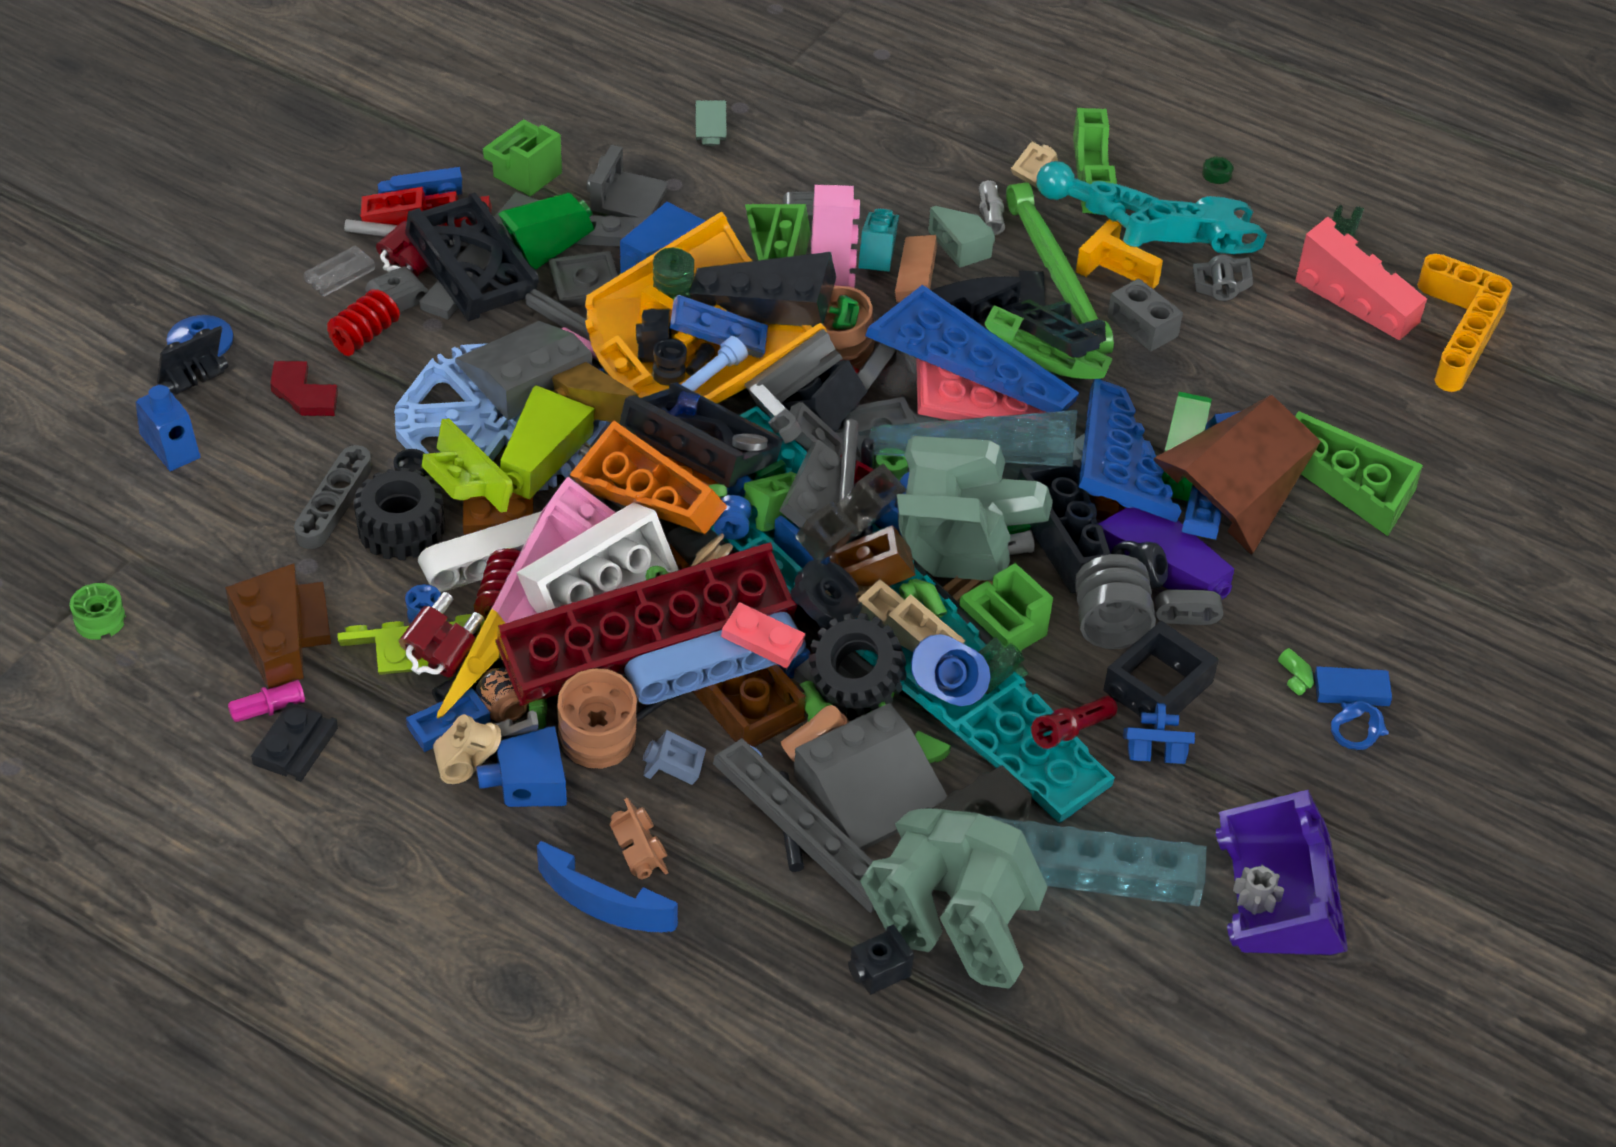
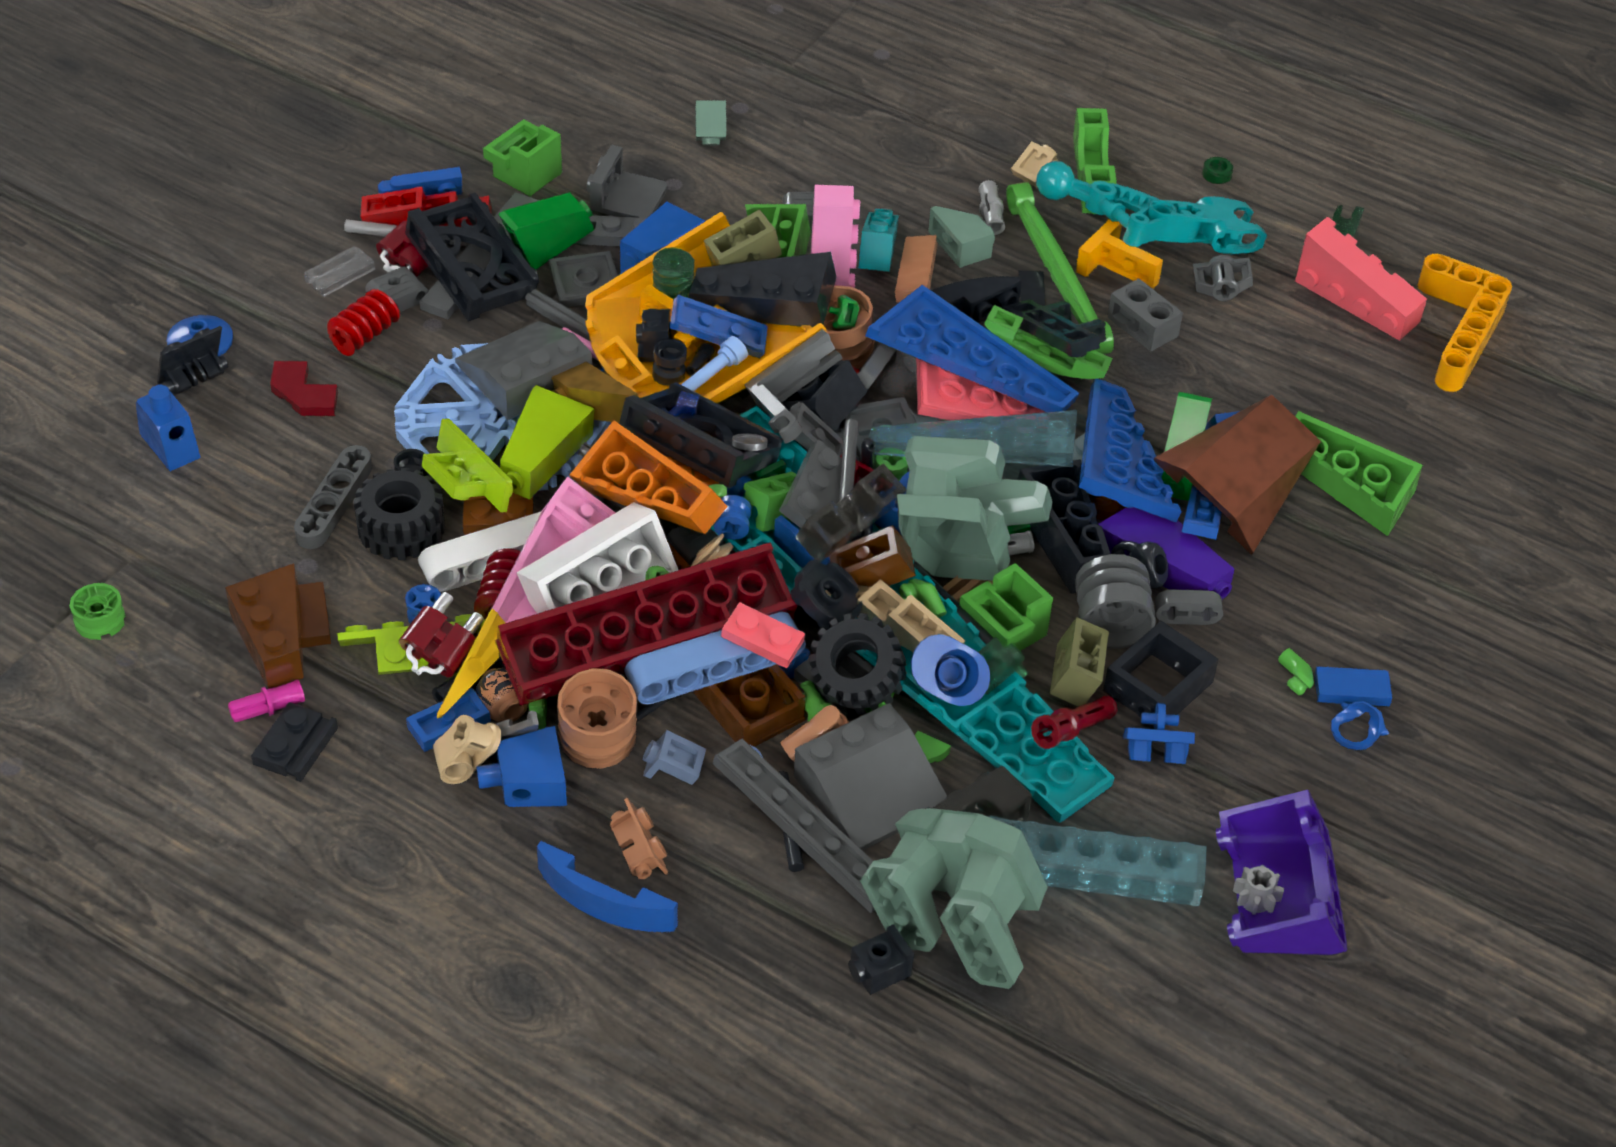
(744, 241): none -> olive brick
(1079, 662): none -> olive brick

